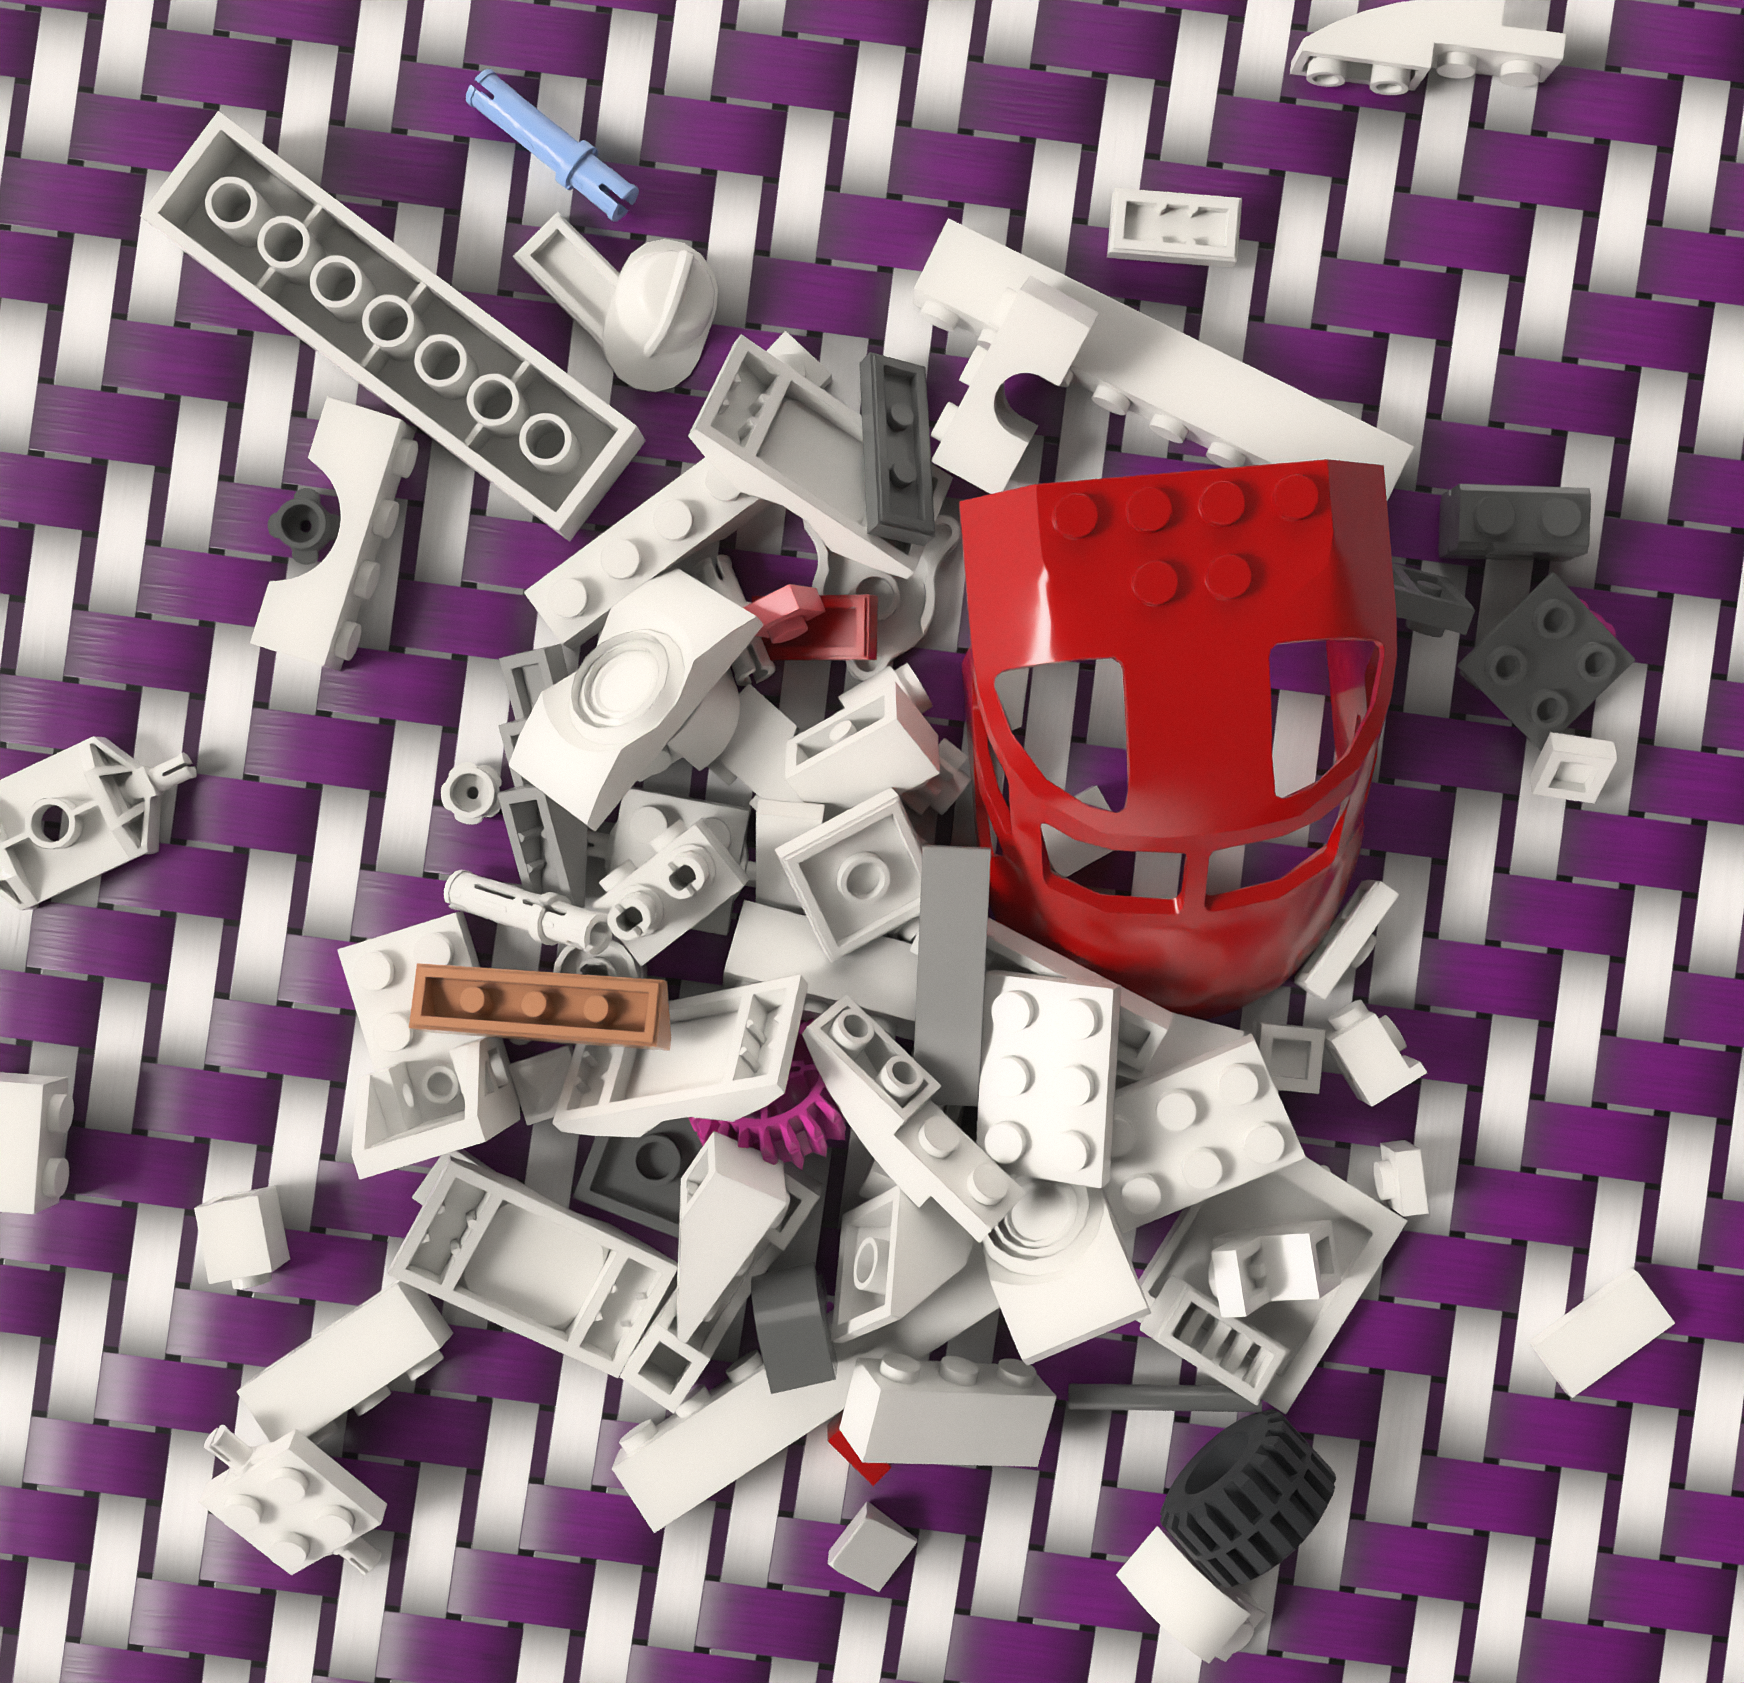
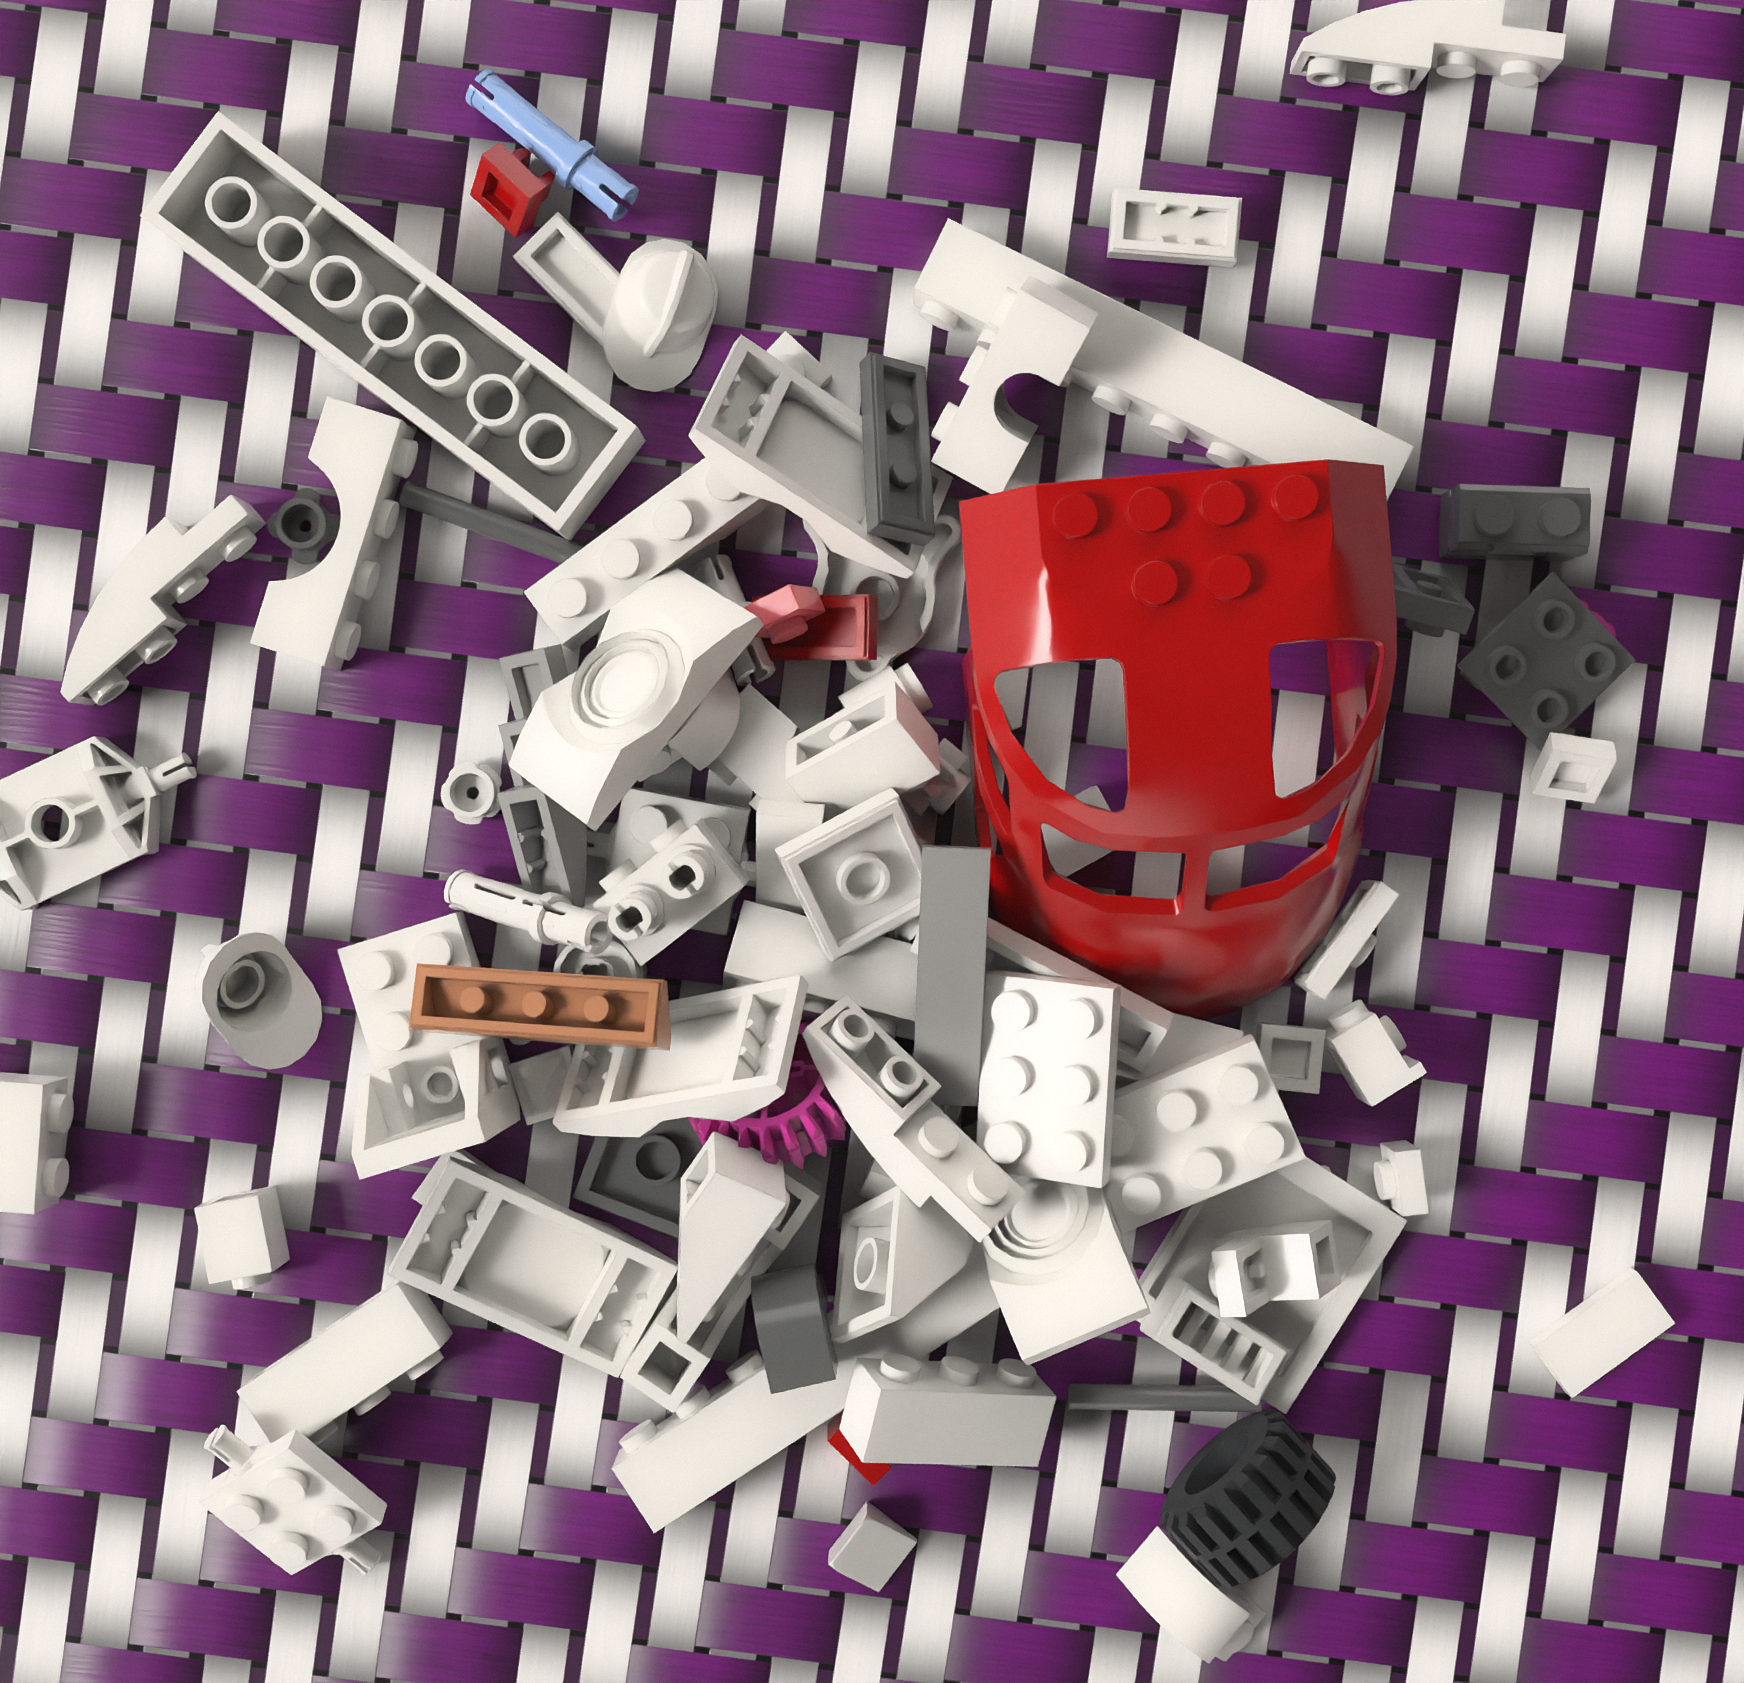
(134, 610): none -> white slope
(259, 999): none -> white piece
(487, 523): none -> dark grey bar
(509, 188): none -> red tile

